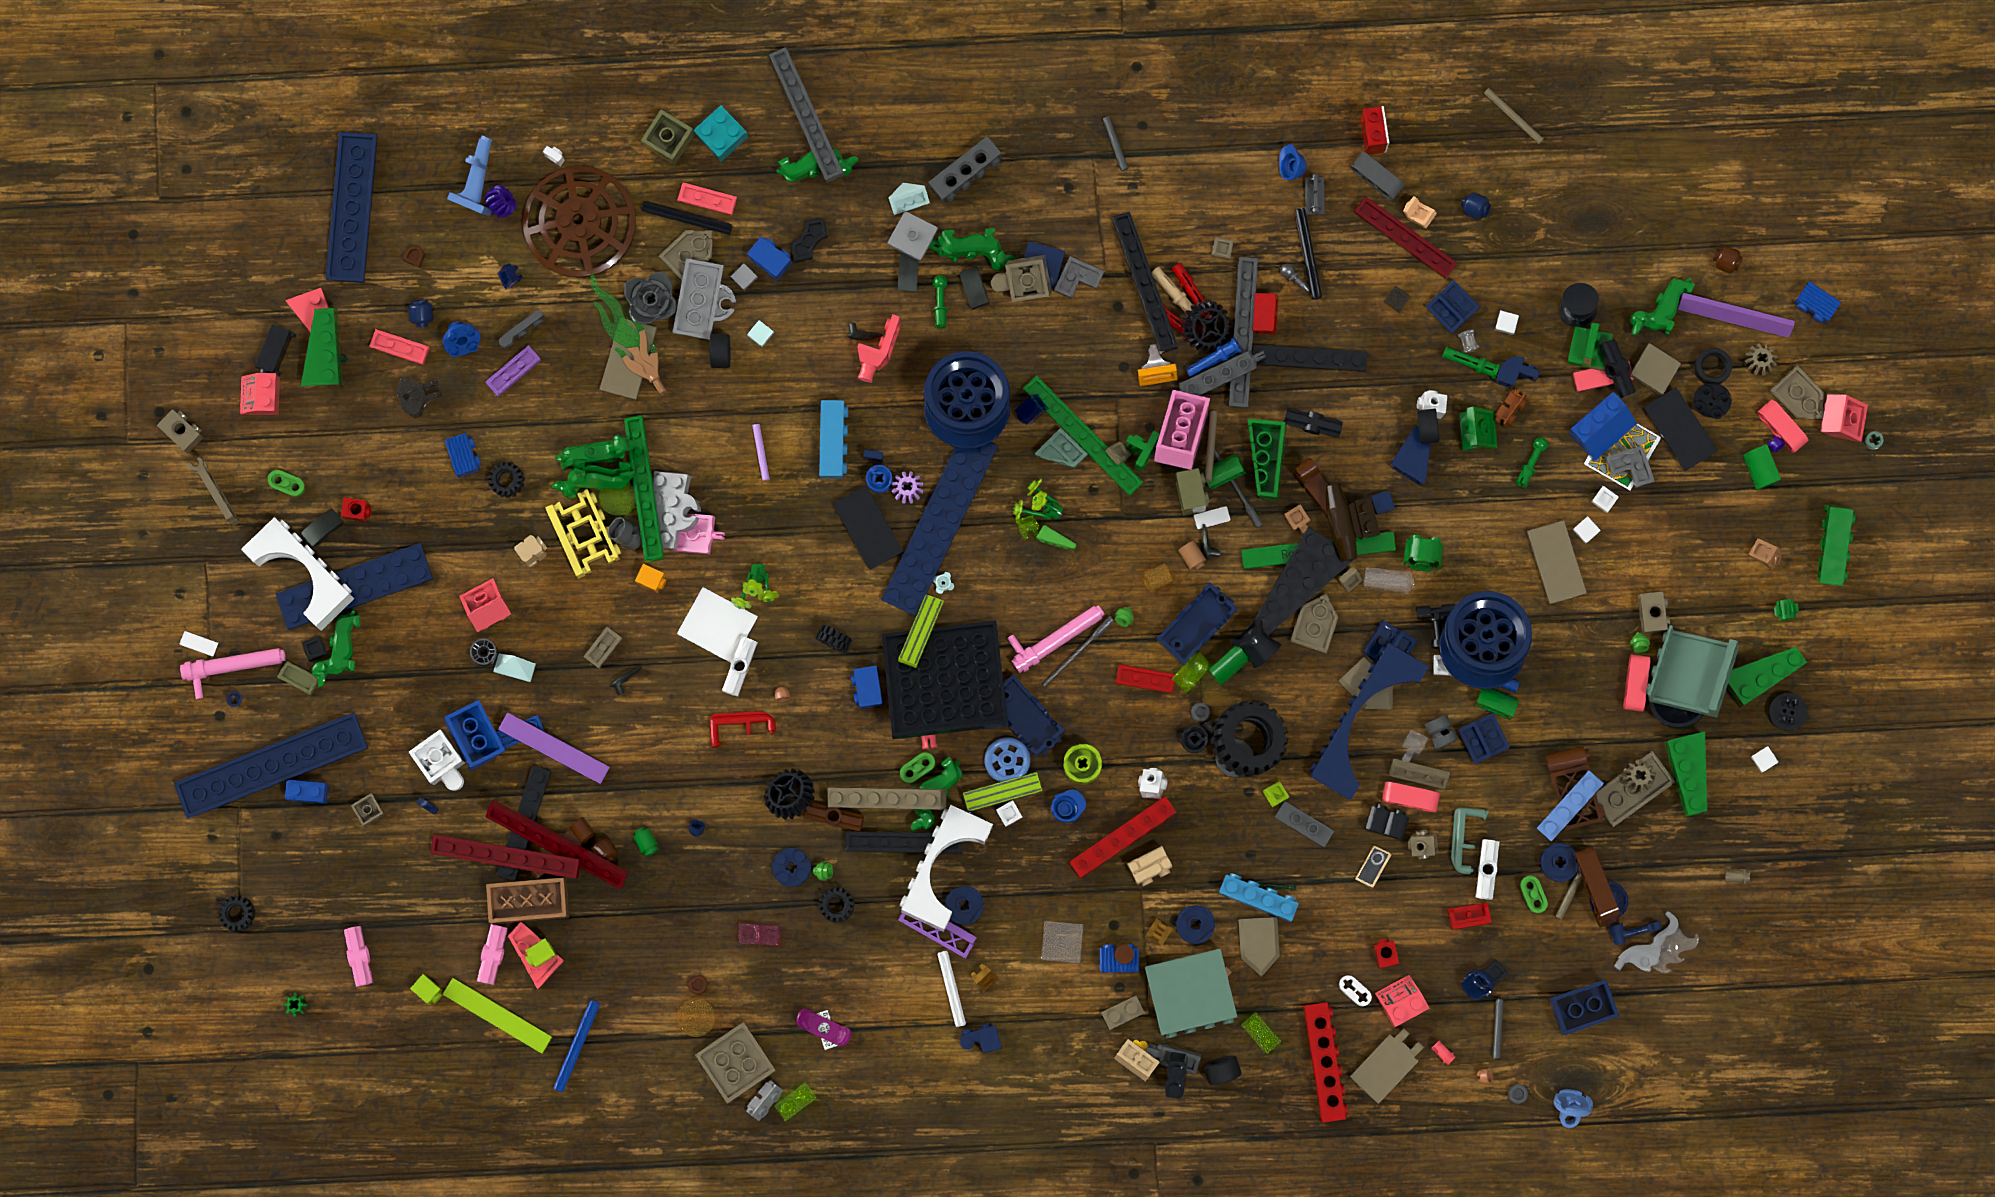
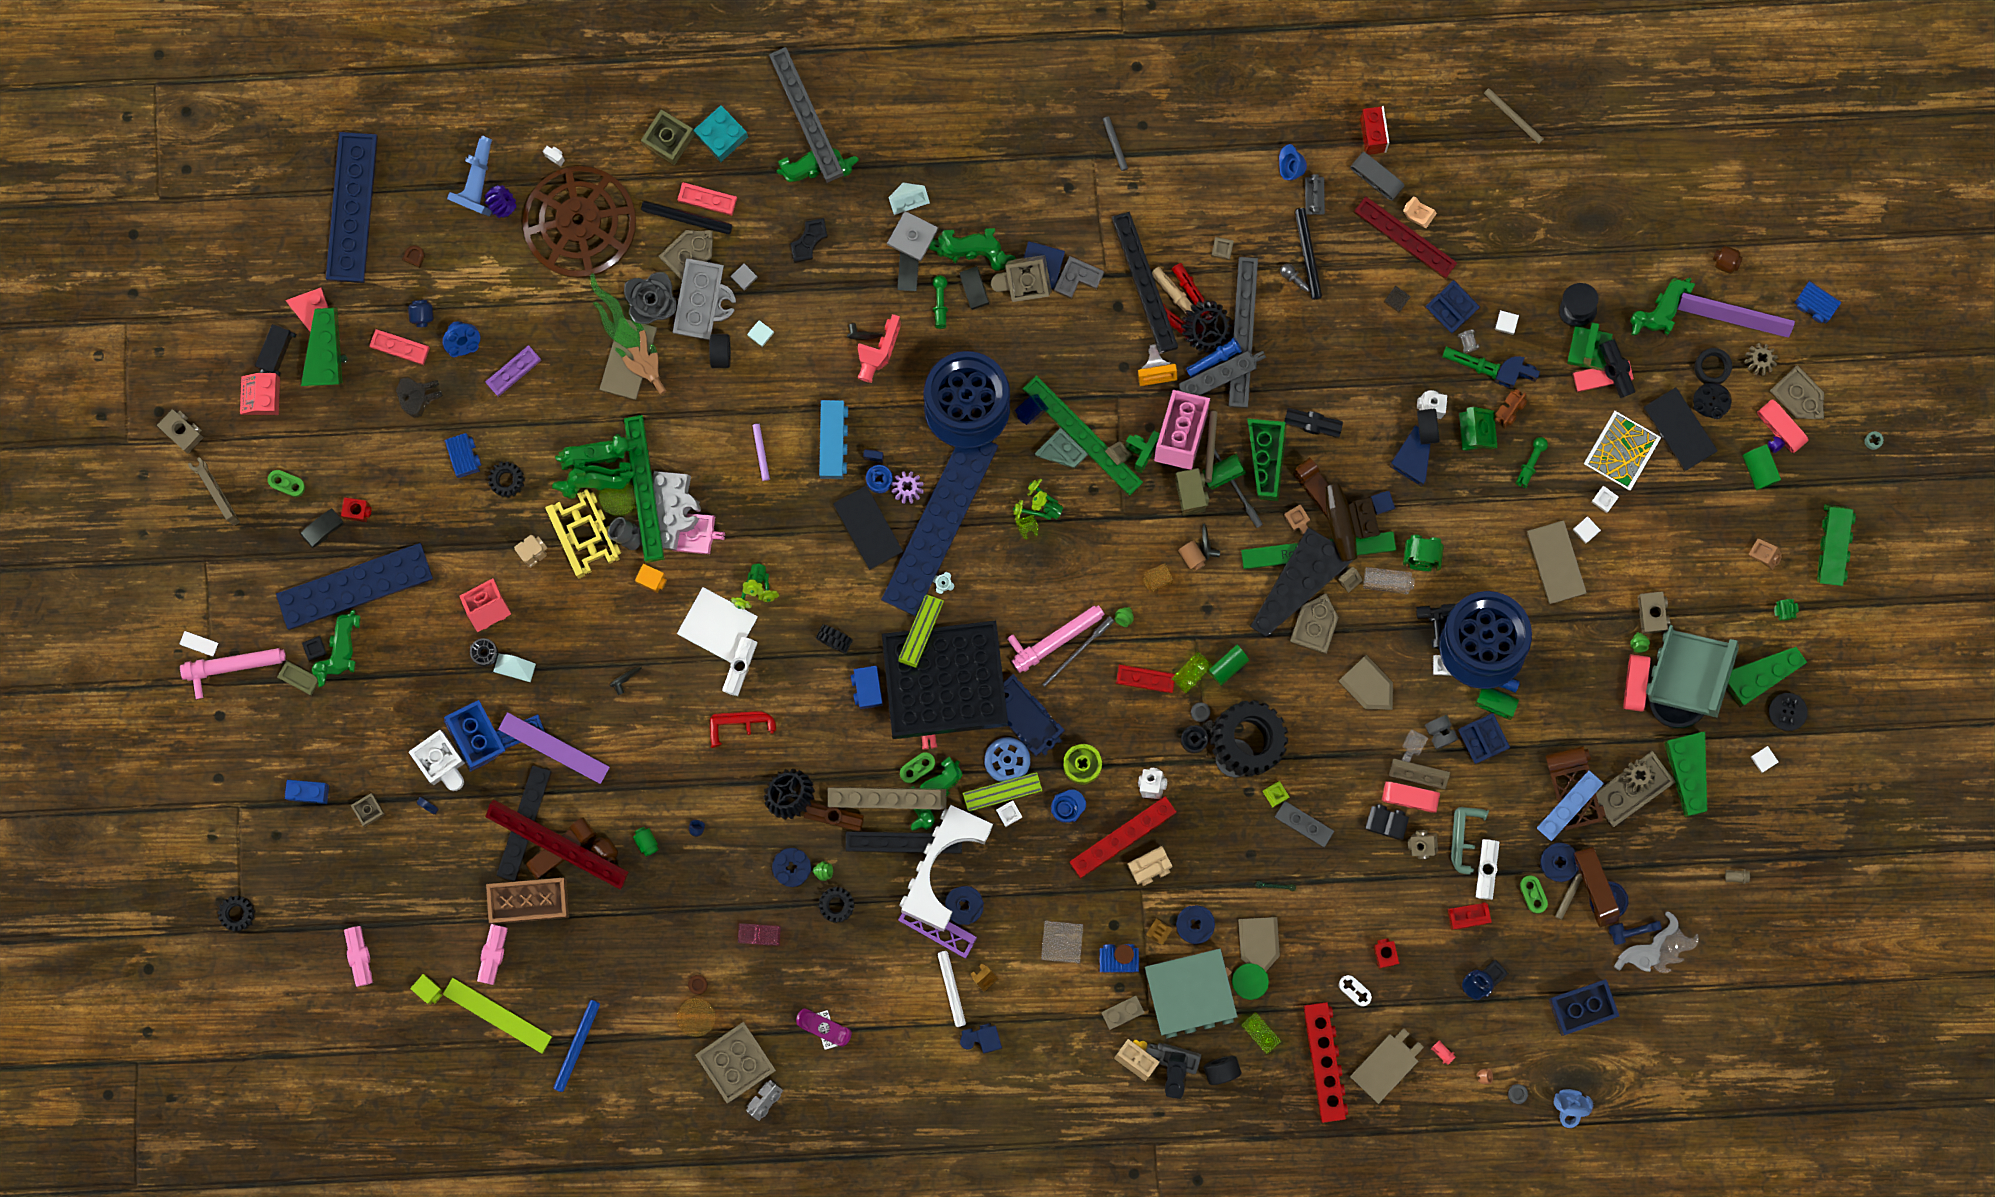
(238, 698): dark blue hinge -> none
(271, 765): dark blue plate -> none
(290, 1005): green gear -> none
(328, 594): white arch -> none
(505, 856): dark red plate -> none
(508, 276): clear blue tile -> none
(520, 330): dark grey hinge -> none
(523, 939): coral wing -> none
(540, 953): lime brick -> none
(603, 647): dark tan plate -> none
(769, 258): blue brick -> none
(782, 694): nougat hinge -> none
(795, 1101): clear neon green tile -> none
(984, 148): dark grey brick -> none
(1053, 538): bright green slope -> none
(1197, 624): dark blue piece -> none
(1212, 517): white sticker -> none
(1250, 981): none -> green sticker
(1256, 644): black hat -> none
(1258, 898): dark azure brick -> none
(1265, 313): red hinge -> none
(1312, 358): black plate -> none
(1373, 866): slope -> none
(1385, 634): dark blue slope -> none
(1391, 669): dark blue arch -> none
(1402, 1001): coral slope -> none
(1476, 206): dark blue head -> none
(1498, 1028): dark grey bar -> none
(1603, 426): blue slope -> none
(1632, 460): flat silver plate -> none
(1655, 369): dark tan tile -> none
(1844, 417): coral slope -> none

